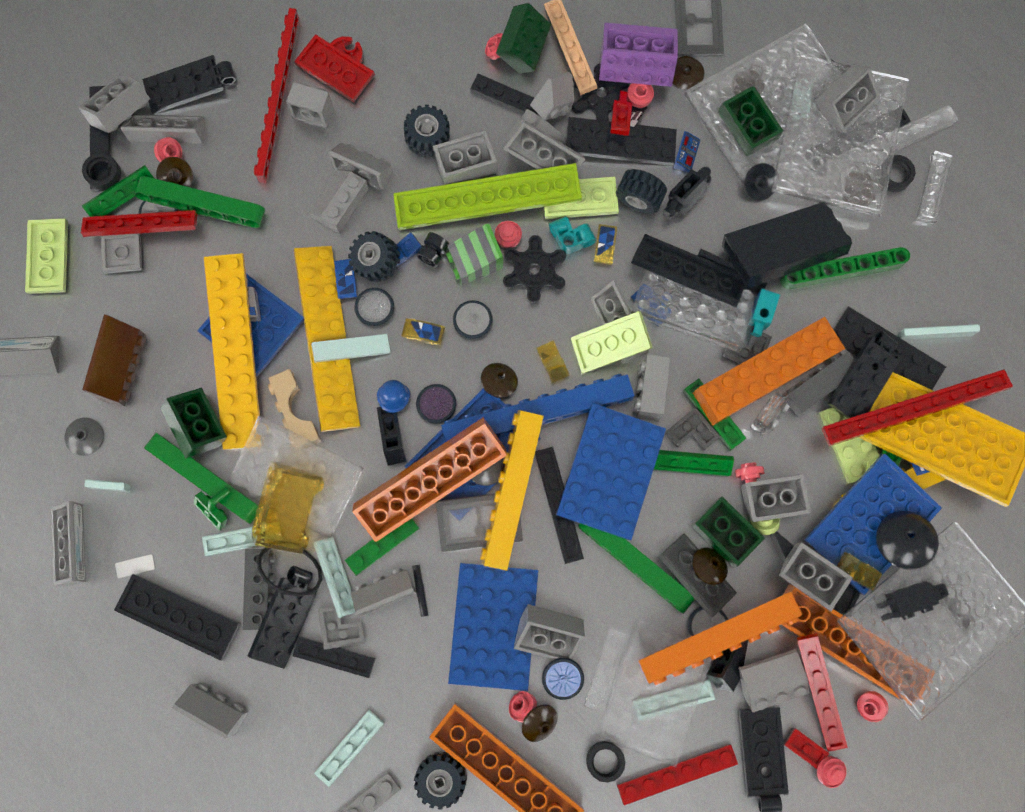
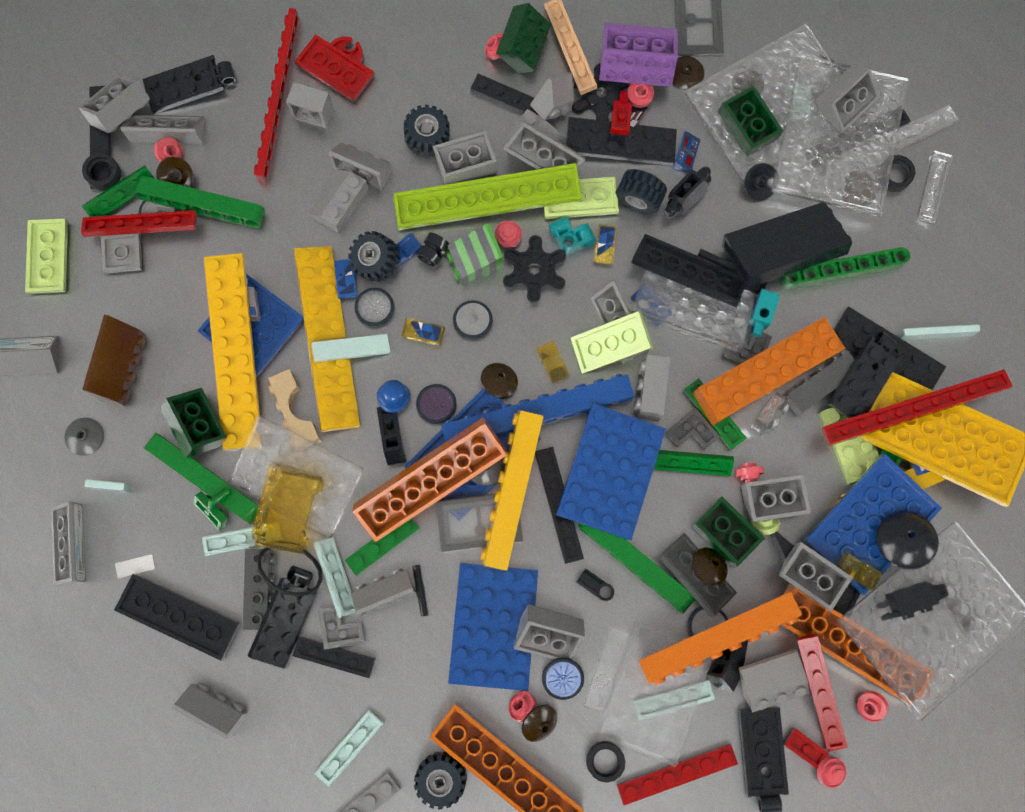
(593, 584): none -> black piece

